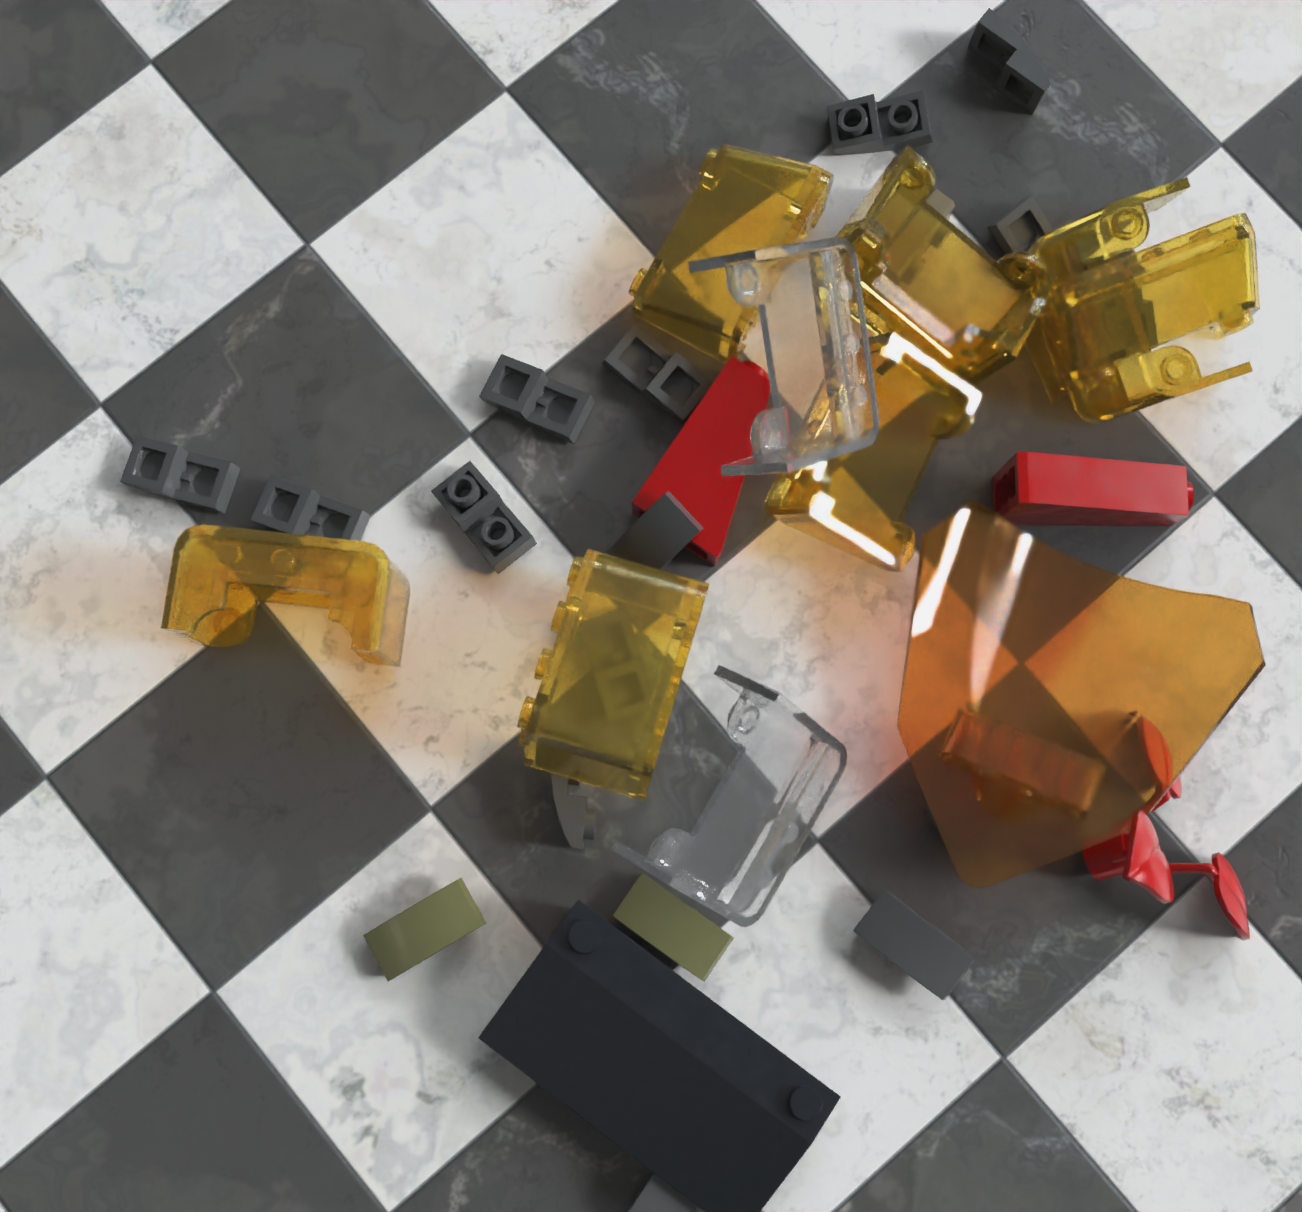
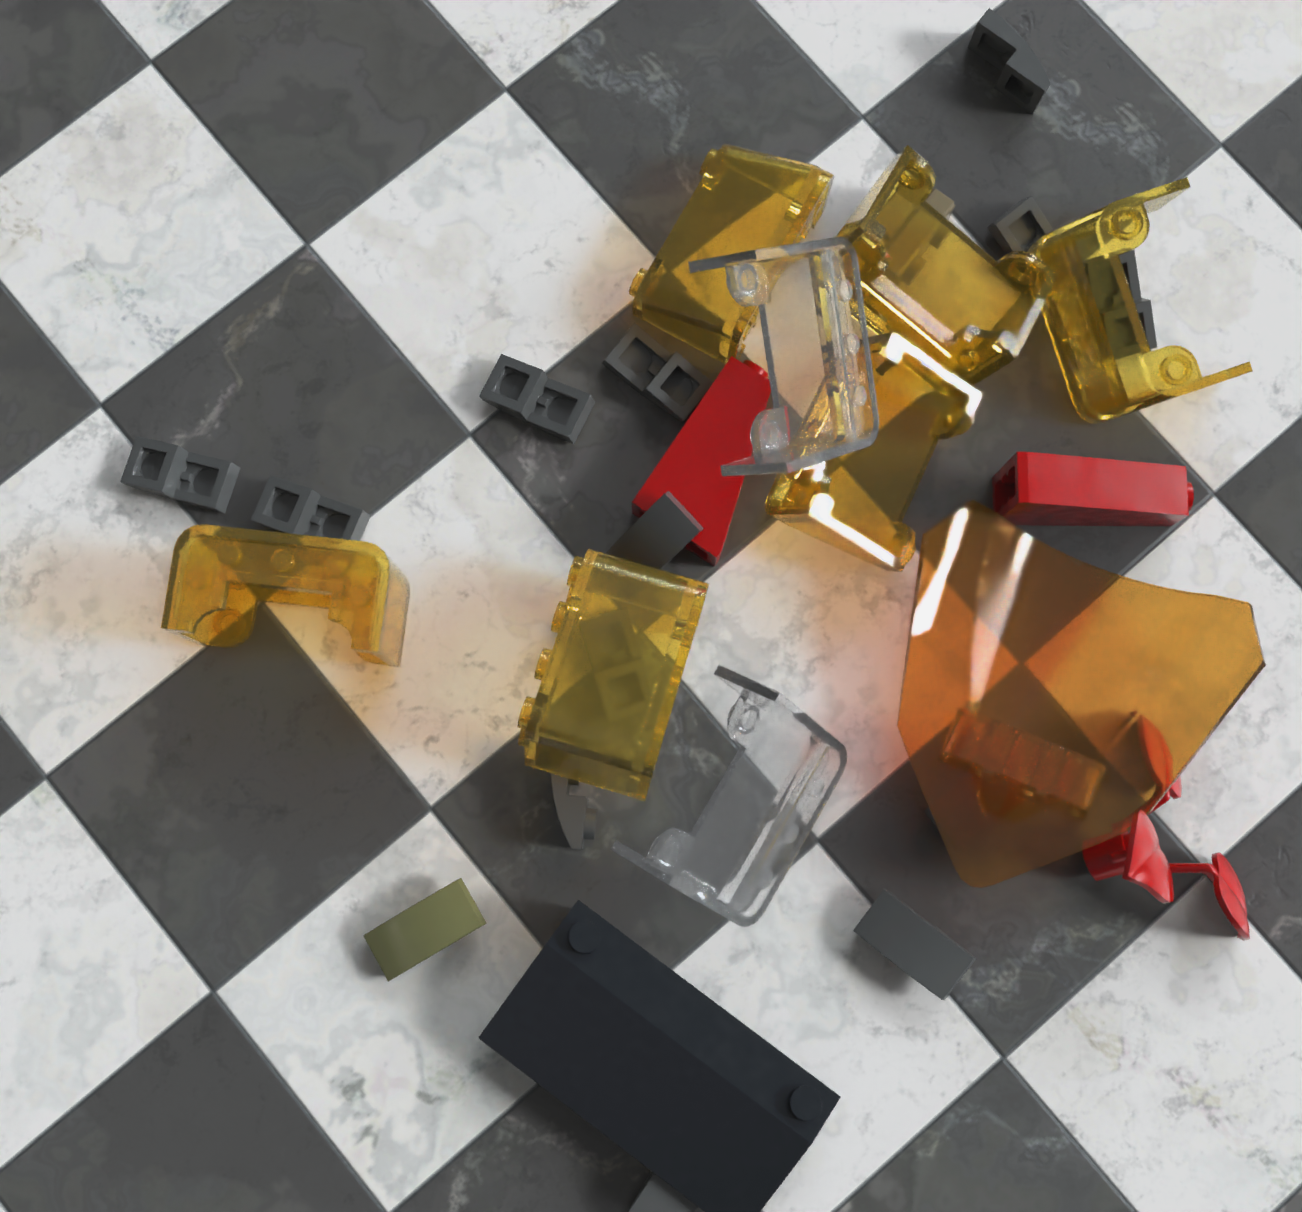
(484, 517): dark grey slope -> none
(673, 927): olive slope -> none
(880, 126): dark grey slope -> none
(1146, 302): clear yellow windscreen -> none

